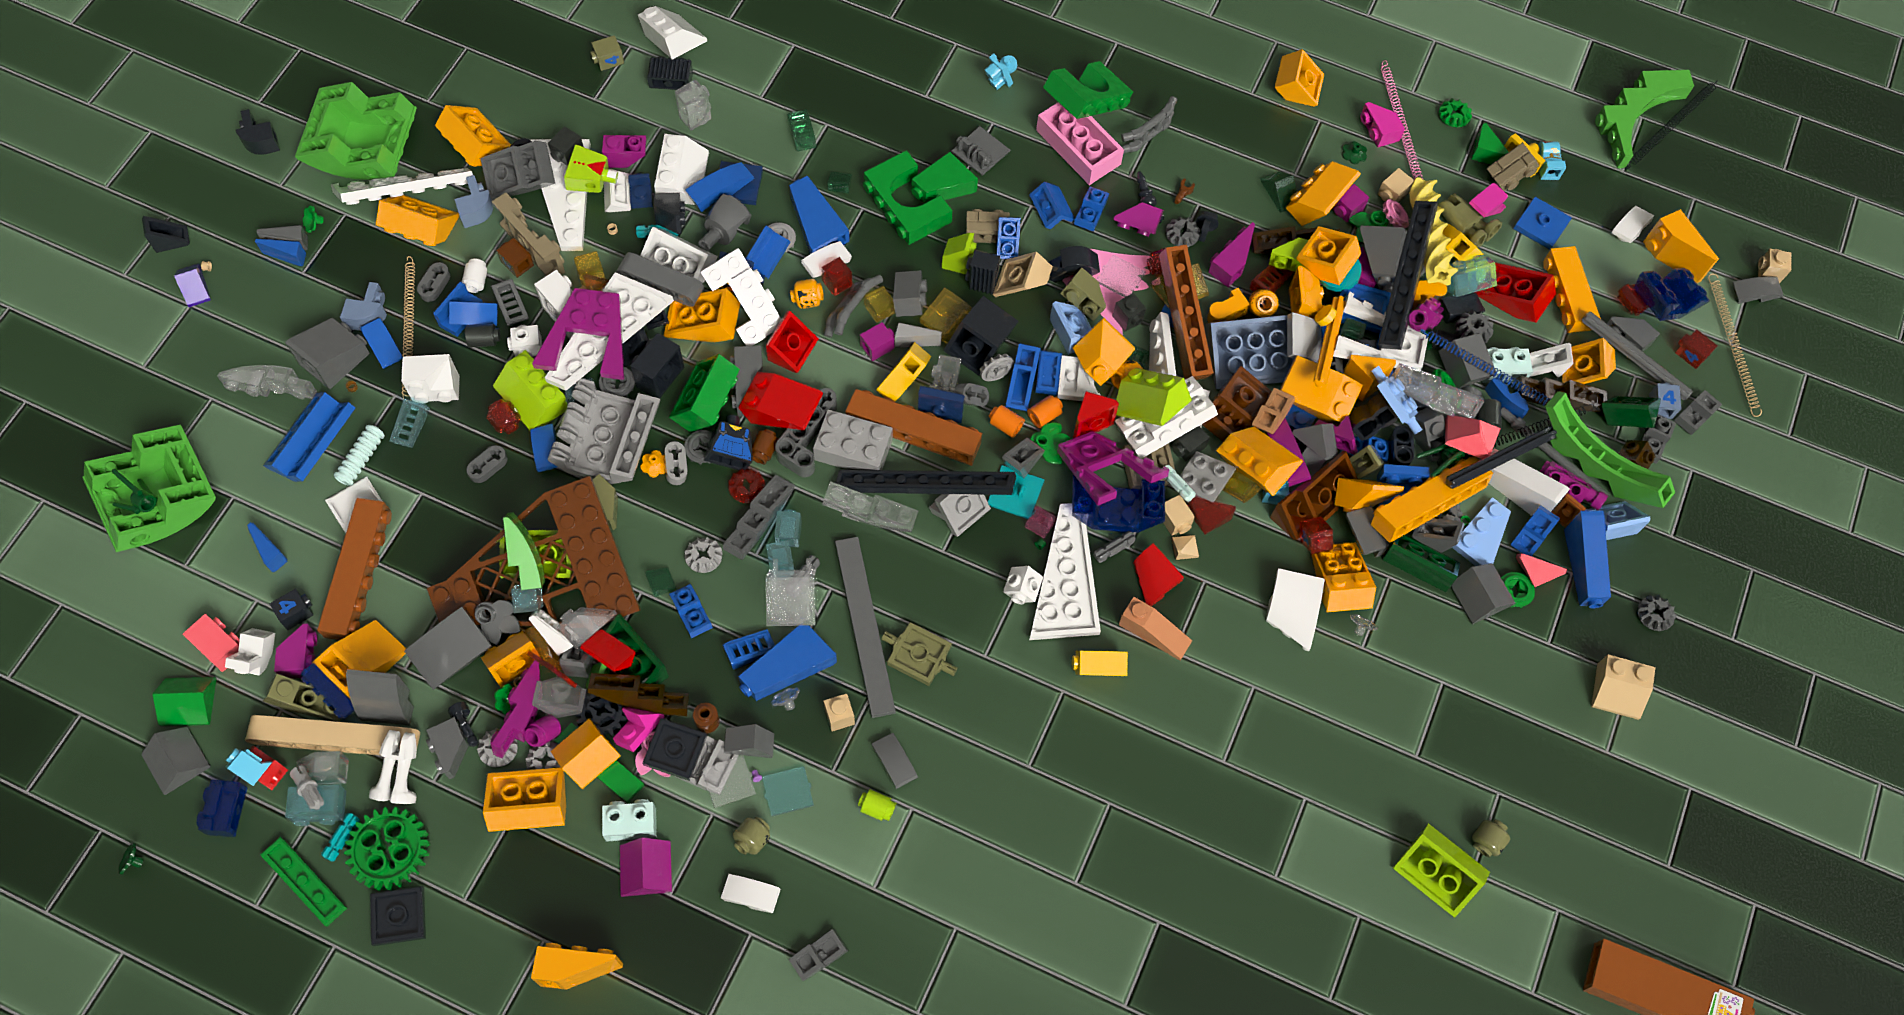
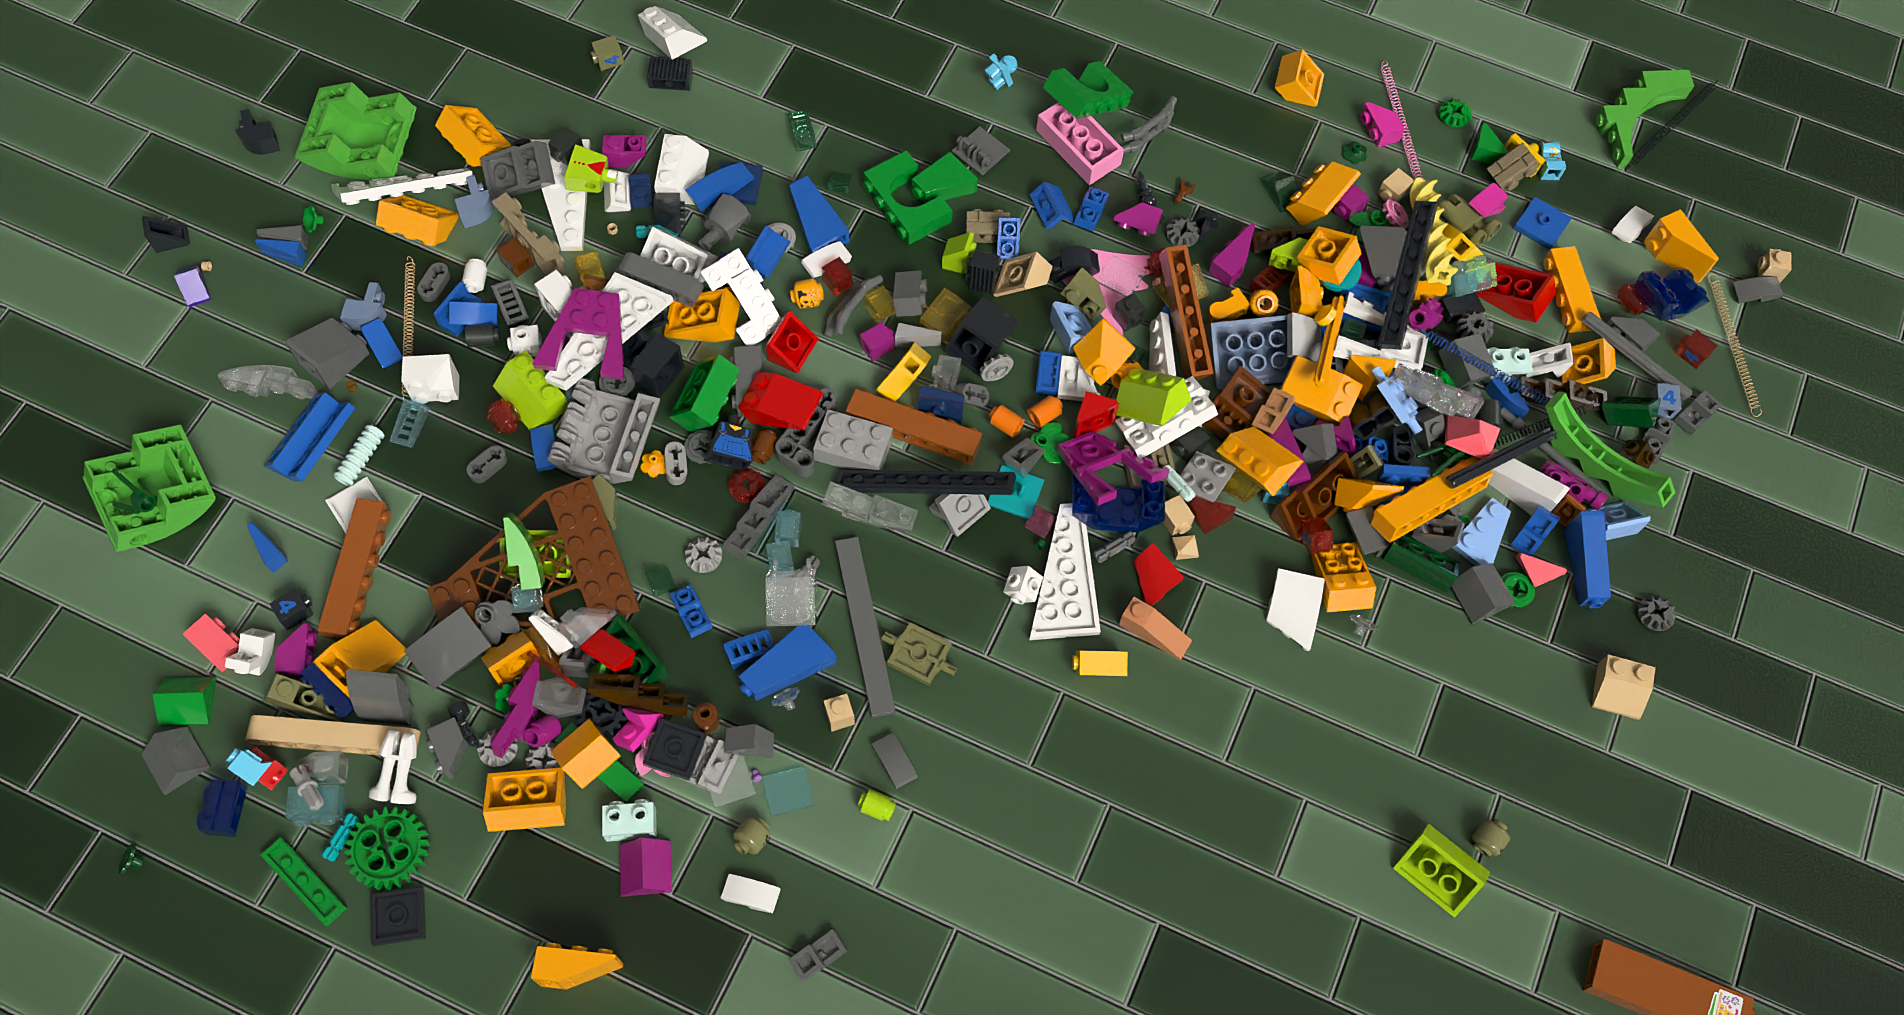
(693, 104): clear brick -> none
(1023, 377): blue slope -> none

